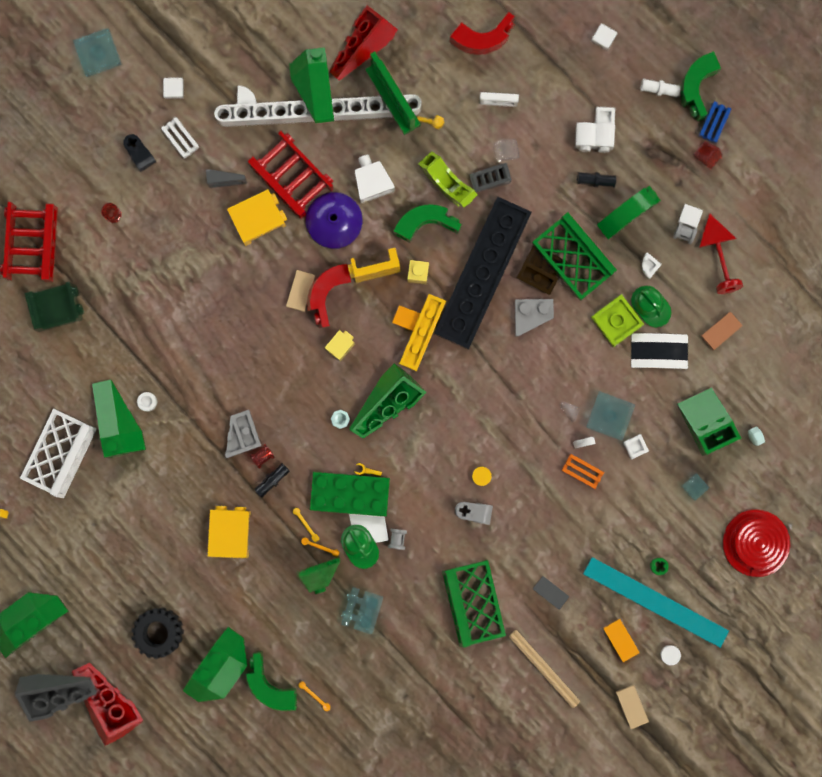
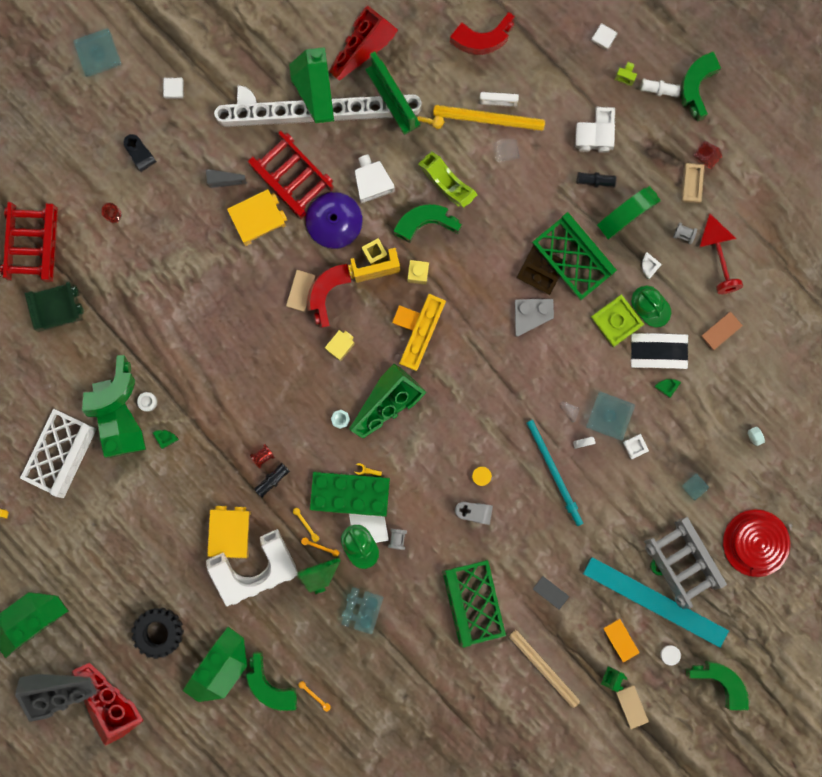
(114, 396): none -> green arch
(165, 438): none -> green tile
(171, 125): white tile -> none
(236, 588): none -> white arch
(242, 434): light grey wing -> none
(374, 252): none -> light yellow brick
(482, 273): black plate -> none
(488, 117): none -> yellow axle
(501, 167): dark grey slope -> none
(568, 463): orange tile -> none
(571, 506): none -> teal bar
(613, 679): none -> green tile
(626, 75): none -> lime tile
(667, 386): none -> green tile
(690, 216): white tile -> none
(692, 183): none -> tan tile
(703, 562): none -> light grey fence
(708, 422): green slope -> none
(720, 108): blue tile -> none
(735, 691): none -> green arch

